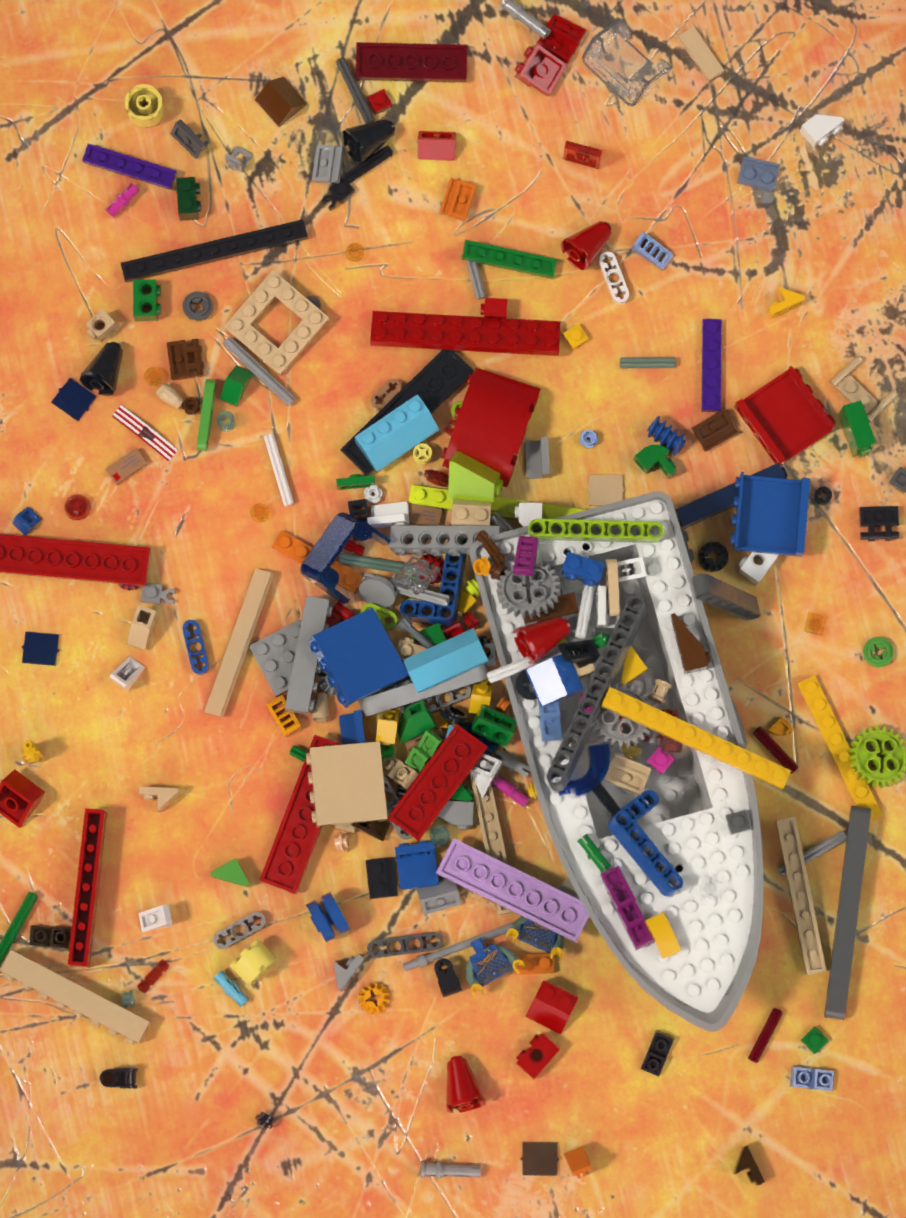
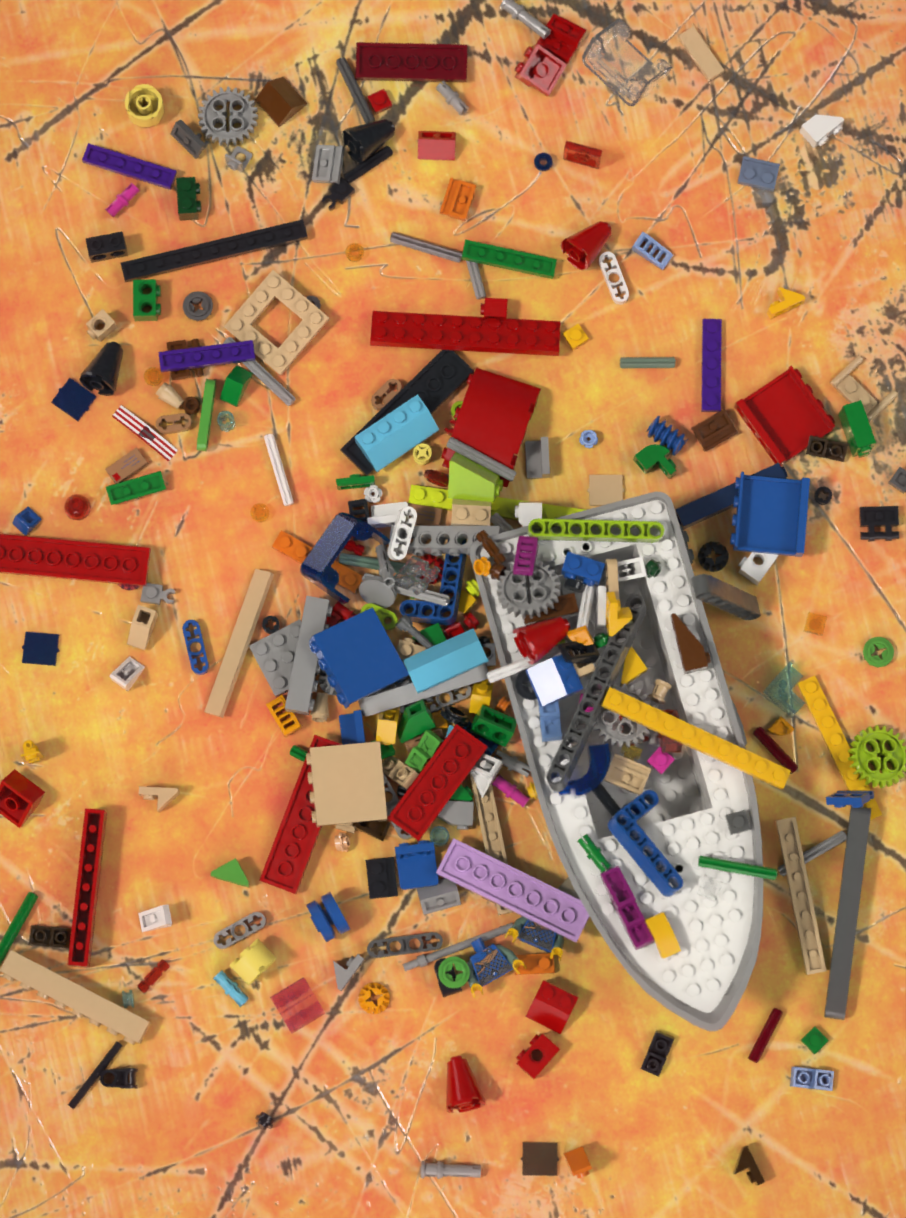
(95, 1075): none -> black bar
(106, 247): none -> black brick
(135, 487): none -> green plate
(175, 428): none -> medium nougat beam
(206, 356): none -> dark purple plate
(245, 116): none -> light grey gear
(265, 622): none -> black bush
(297, 1005): none -> clear pink slope
(386, 570): none -> light grey pin
(403, 548): none -> white beam
(426, 247): none -> flat silver axle
(452, 98): none -> light grey pin
(460, 979): none -> bright green gear
(481, 459): none -> light grey axle
(543, 156): none -> clear blue plate
(574, 585): none -> black tile
(580, 635): none -> light orange tile
(616, 615): none -> yellow slope
(653, 568): none -> dark green plate
(737, 867): none -> green axle
(780, 690): none -> clear light blue panel
(827, 448): none -> dark brown slope
(854, 798): none -> blue plate

